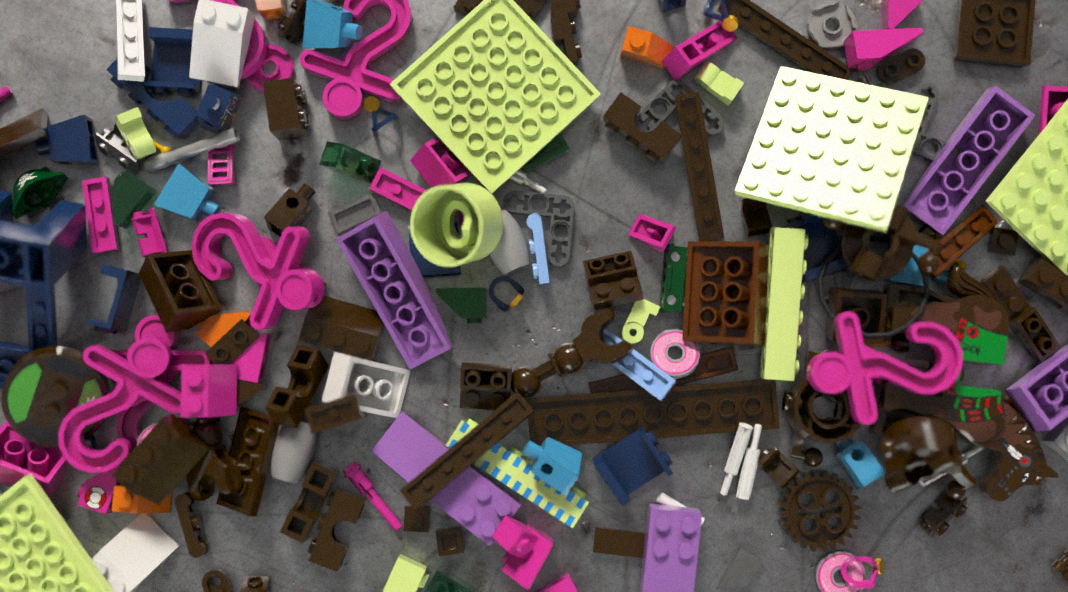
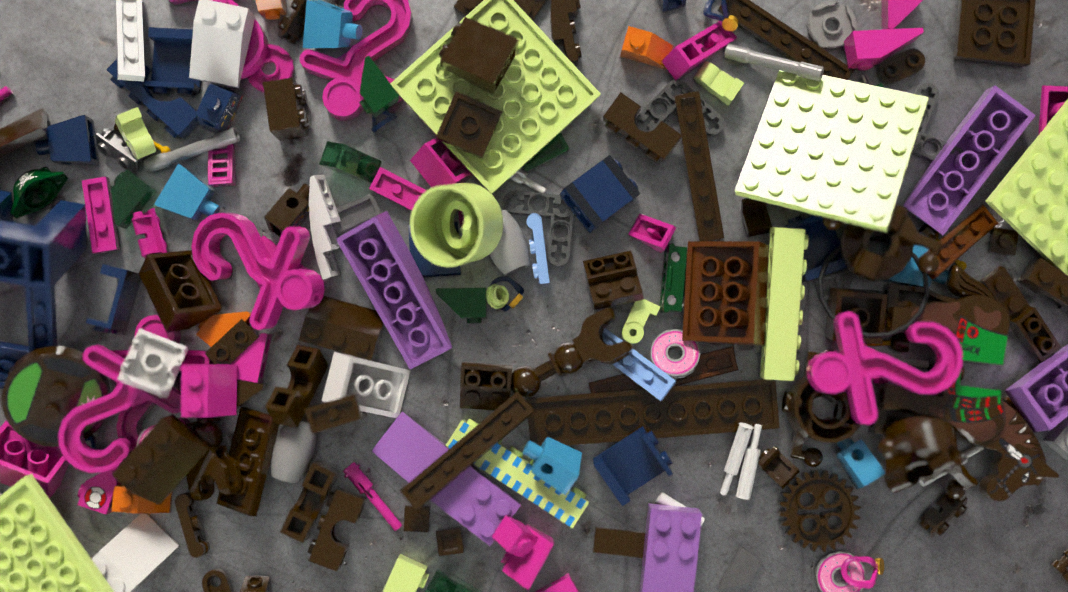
(152, 363): none -> white slope
(322, 217): none -> white slope
(375, 90): none -> dark green slope
(469, 125): none -> dark brown plate
(479, 54): none -> dark brown slope
(497, 296): none -> yellowish green plate
(599, 193): none -> dark blue panel
(801, 69): none -> light grey piece

